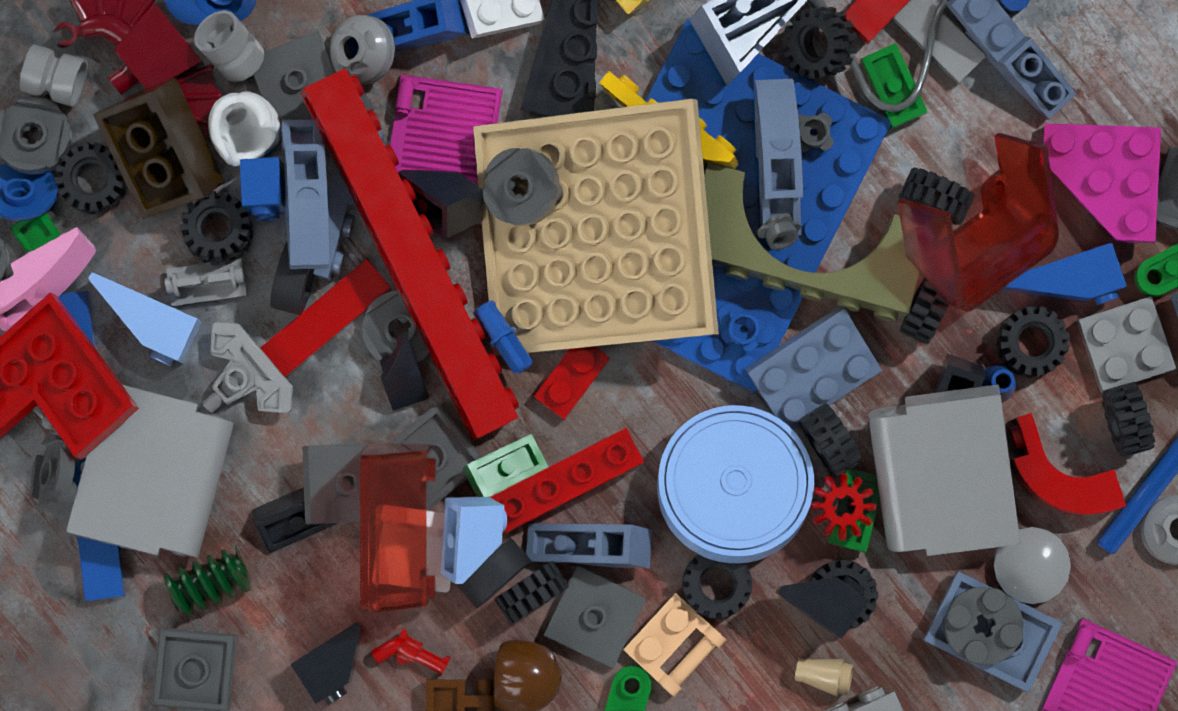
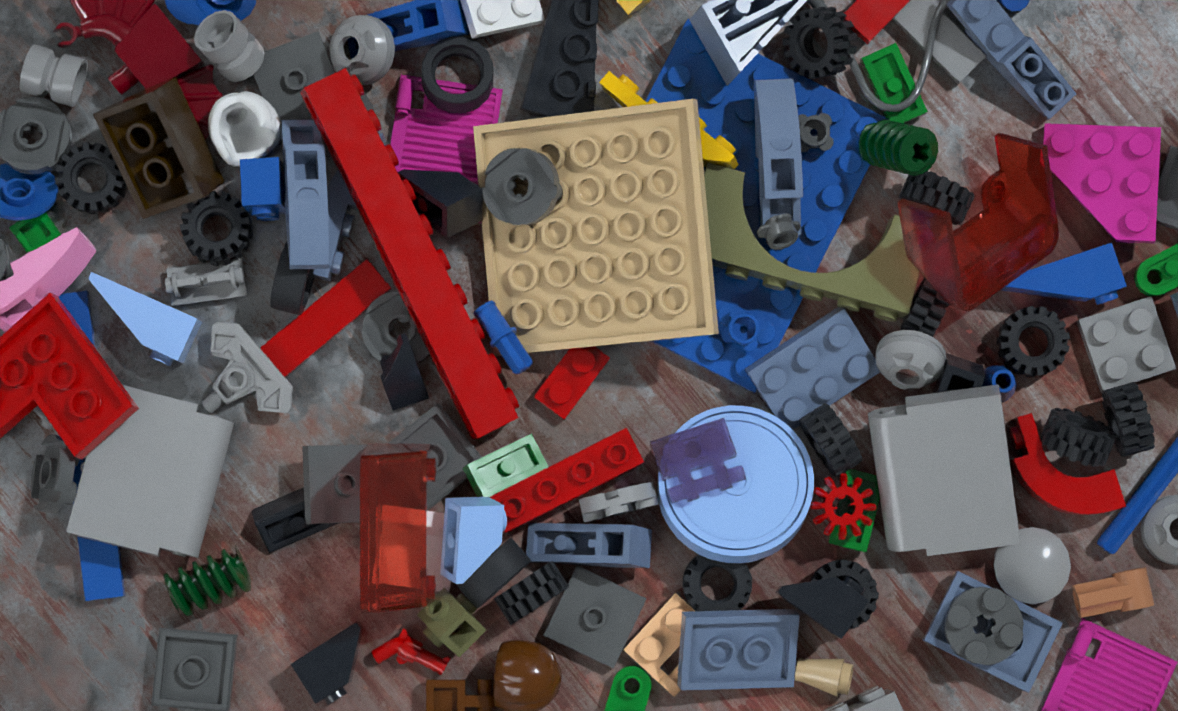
(451, 622): none -> olive brick
(457, 47): none -> black tyre
(618, 501): none -> light grey plate
(693, 450): none -> clear purple plate
(738, 649): none -> sand blue plate
(898, 147): none -> dark green piece
(910, 351): none -> light grey piece
(1078, 437): none -> black tyre
(1122, 592): none -> nougat piece

